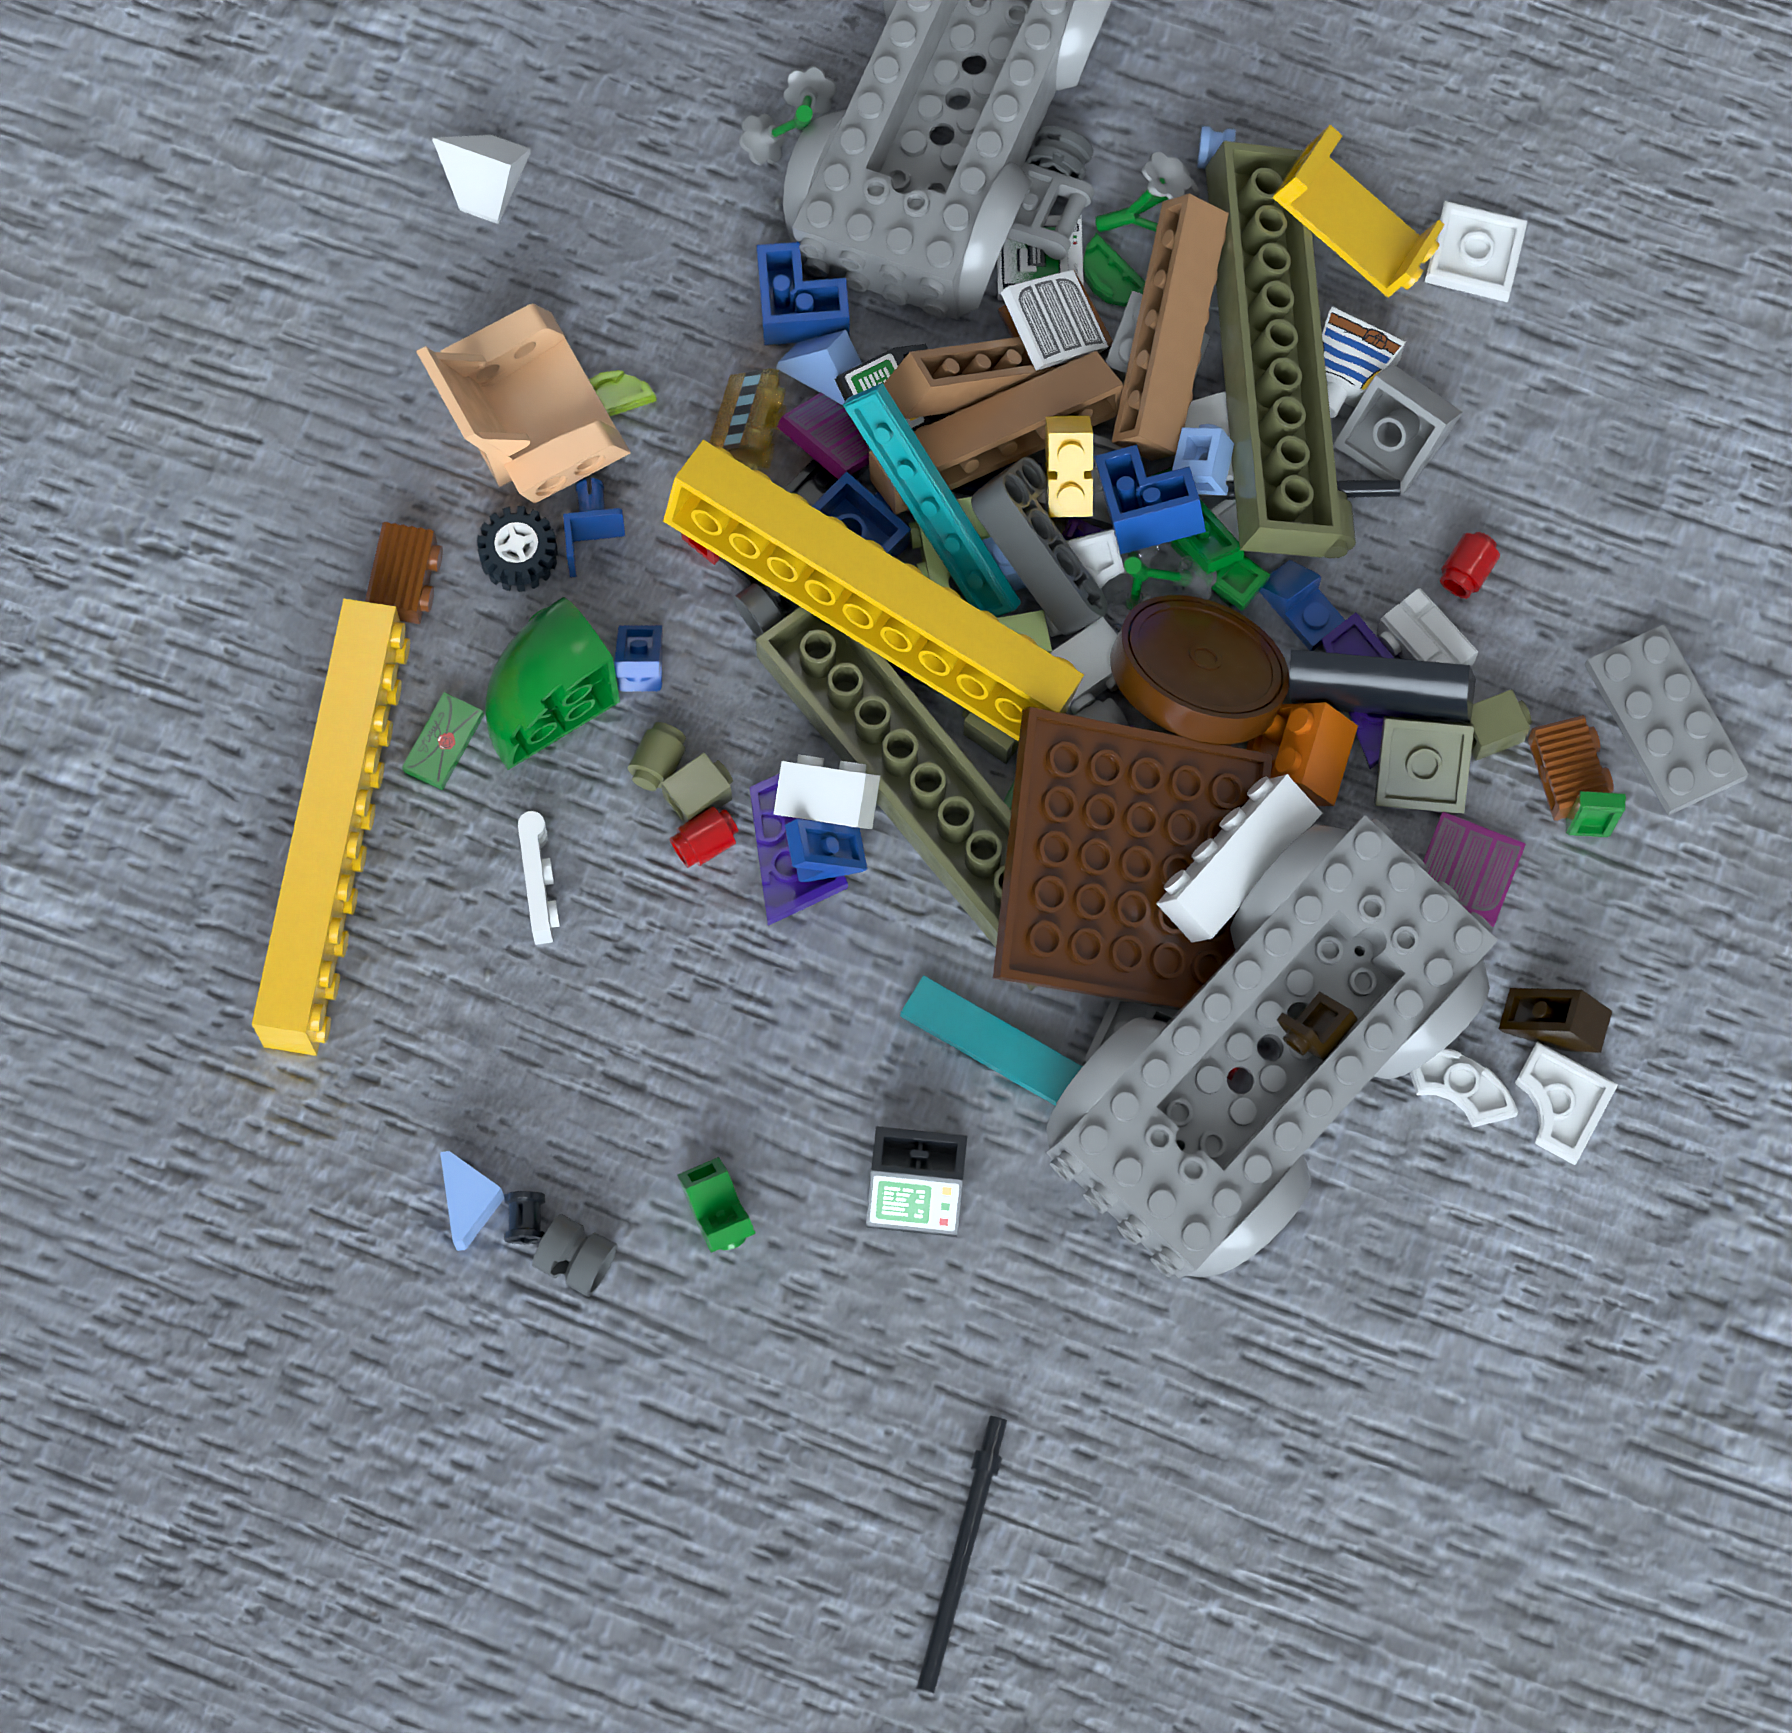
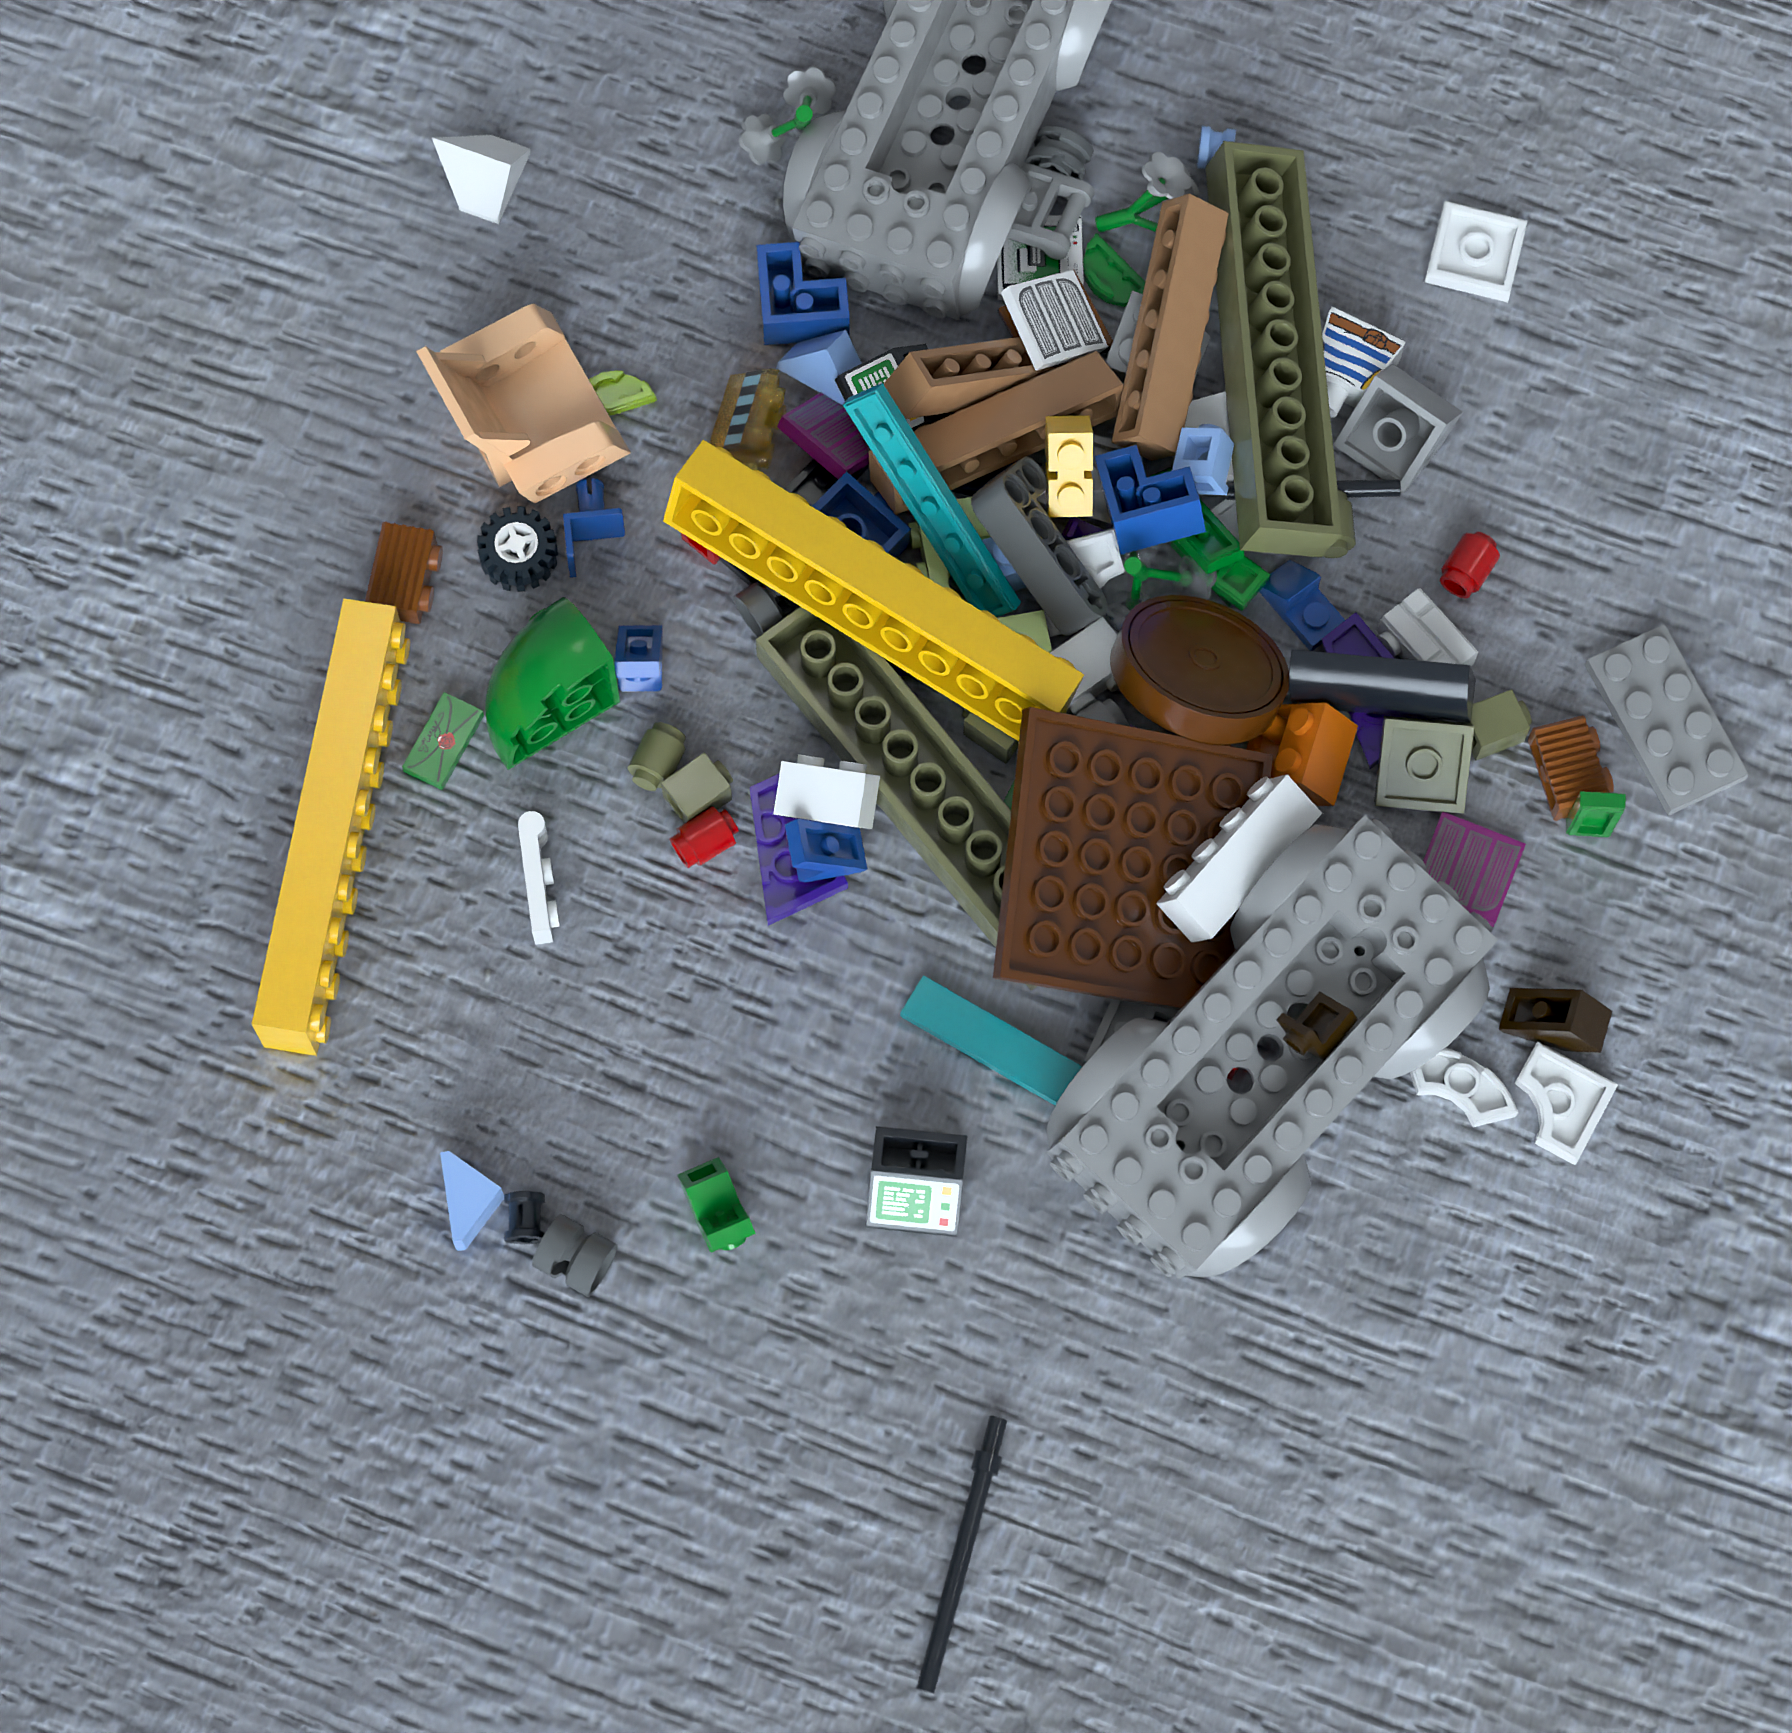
(1354, 219): yellow panel -> none

